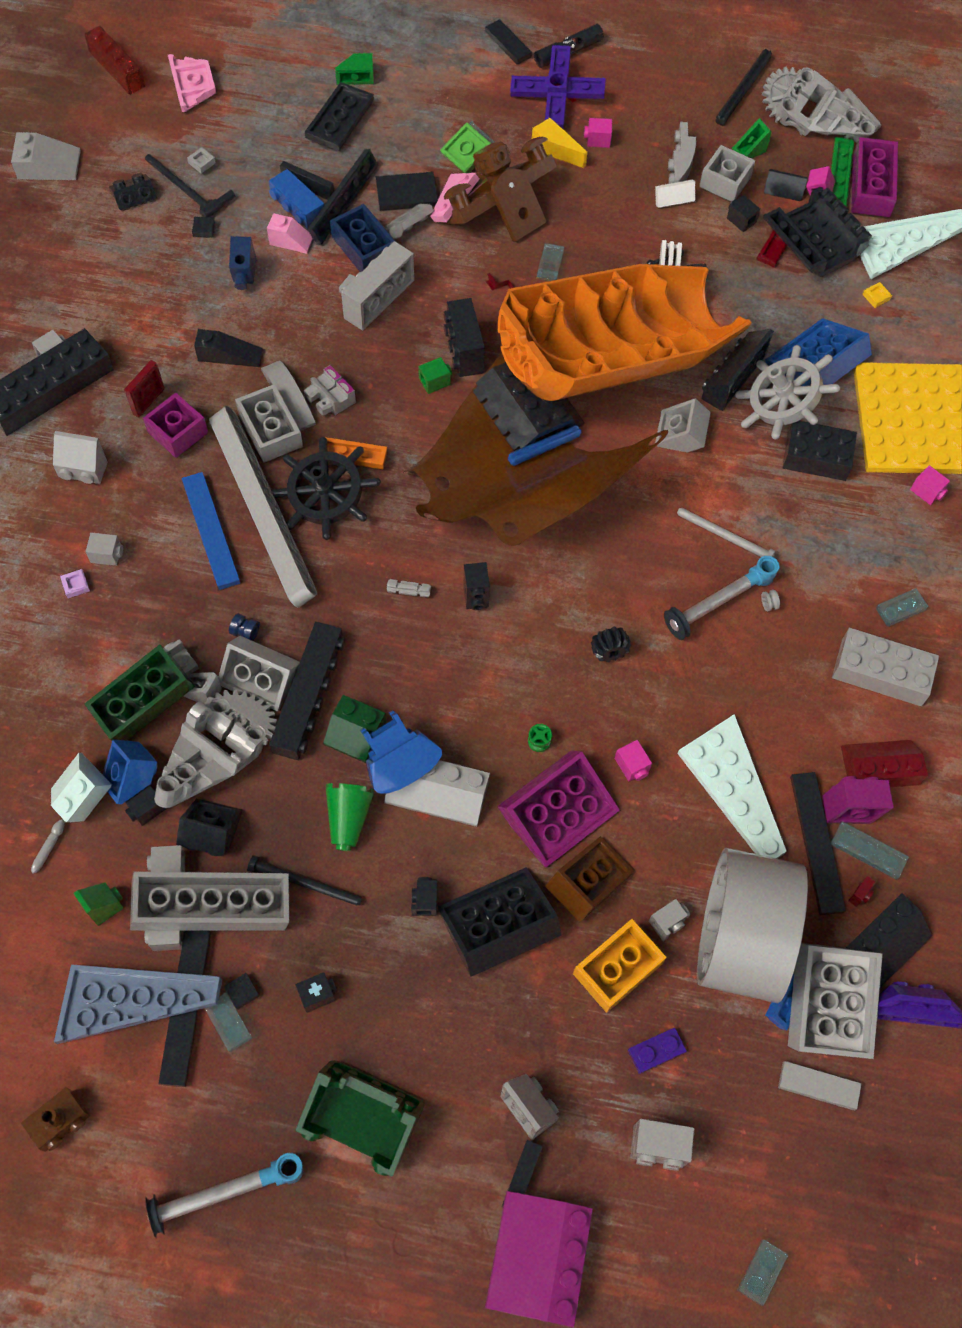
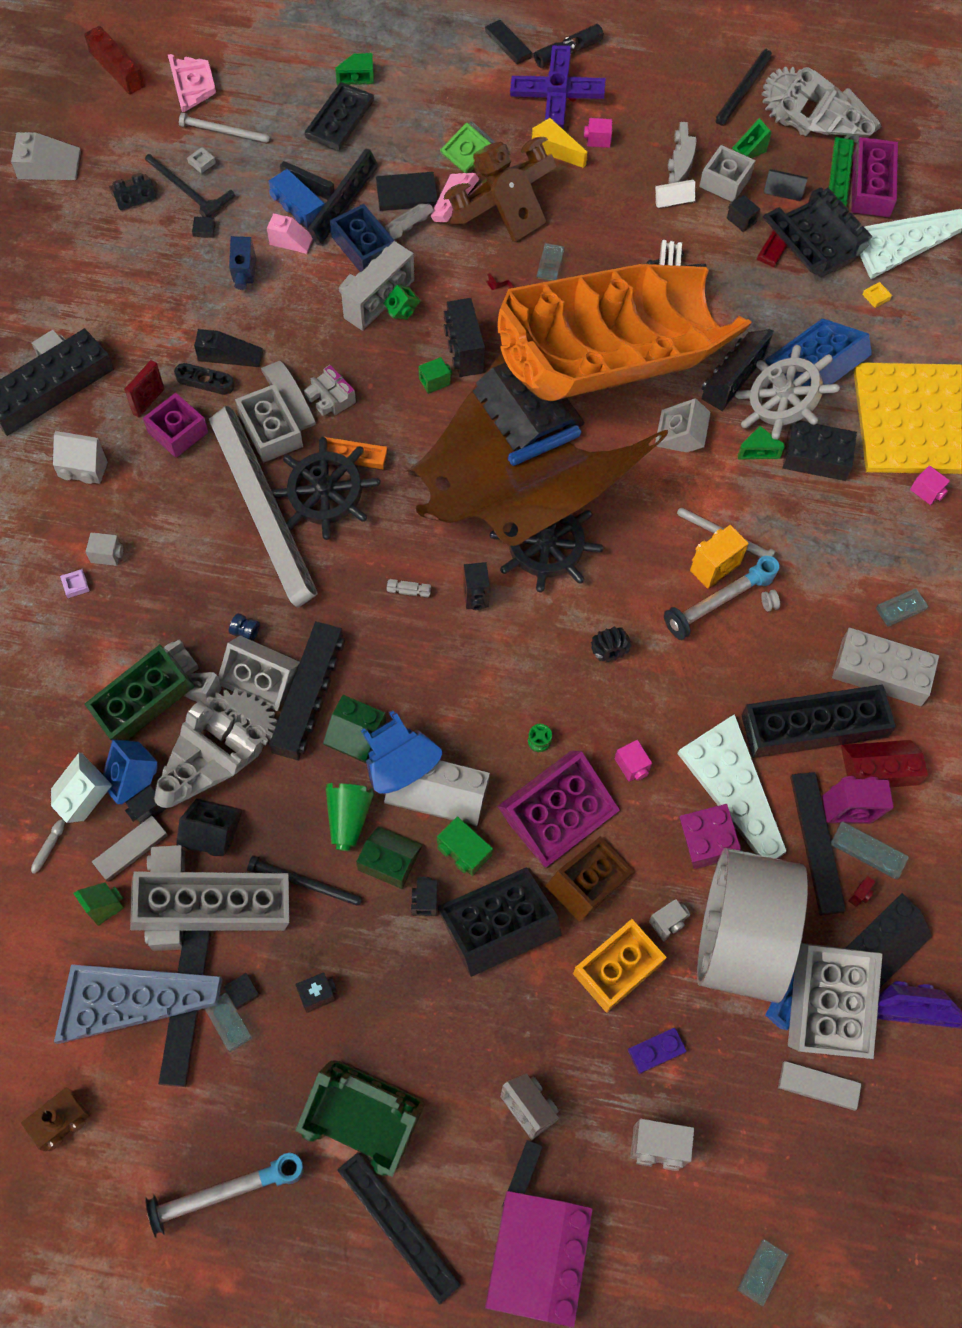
(129, 848): none -> light grey tile
(184, 120): none -> light grey bar
(210, 385): none -> black beam
(210, 531): blue tile -> none
(388, 857): none -> dark green slope
(399, 1228): none -> black tile
(401, 302): none -> green brick
(464, 846): none -> green brick
(548, 543): none -> black piece
(708, 834): none -> magenta brick
(718, 556): none -> light orange brick
(760, 446): none -> green slope
(817, 721): none -> black brick
(820, 178): dark pink brick -> none

